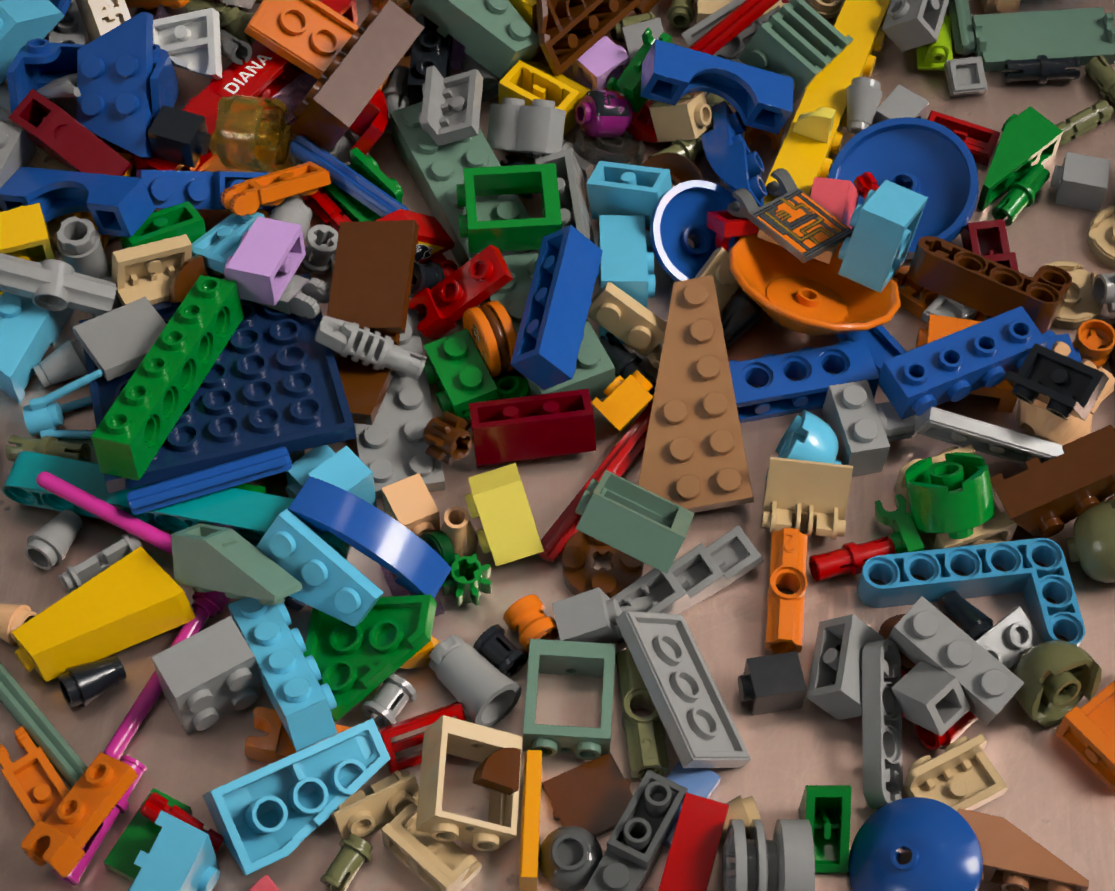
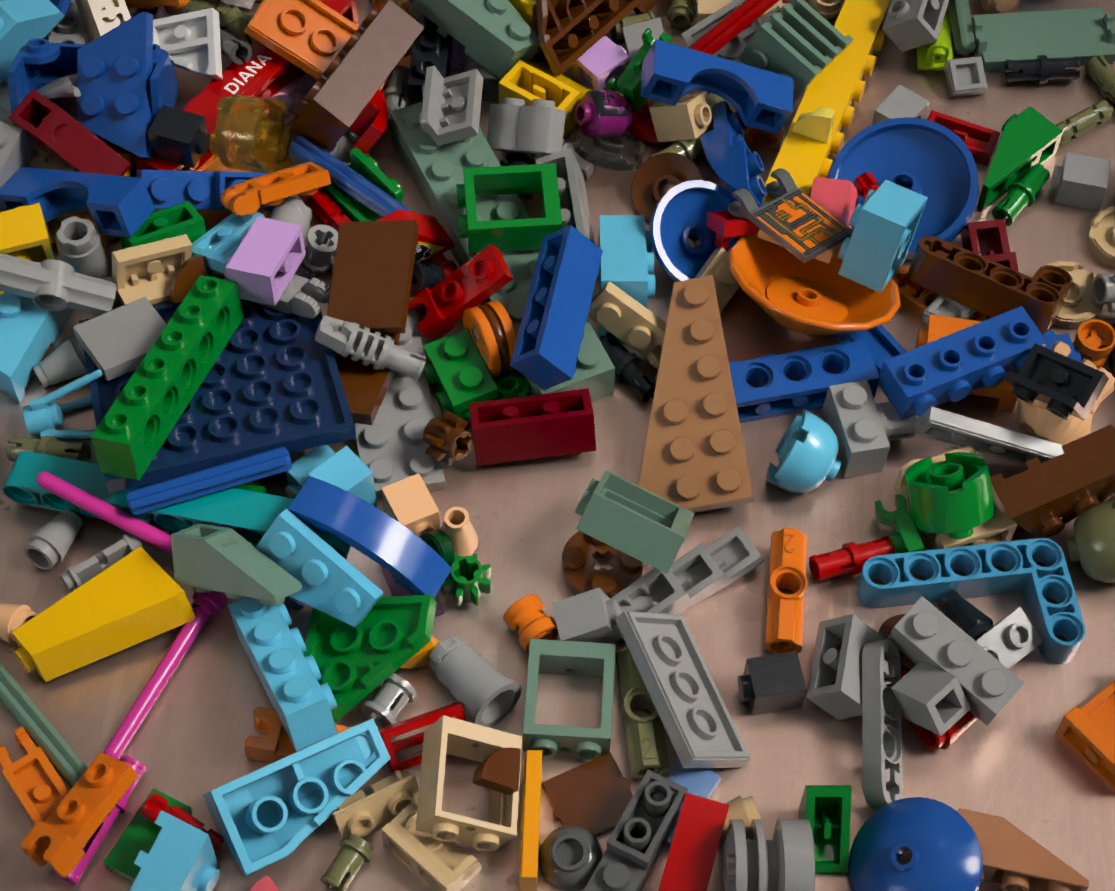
(90, 680): black cone -> none
(208, 675): light grey brick -> none
(501, 651): black bush -> none
(504, 514): light yellow brick -> none
(616, 462): red axle -> none
(625, 399): light orange brick -> none
(626, 189): medium azure brick -> none
(739, 317): black cone -> none
(806, 497): tan hinge -> none
(862, 102): light grey cone -> none
(958, 777): tan bracket -> none
(1055, 680): olive cylinder -> none

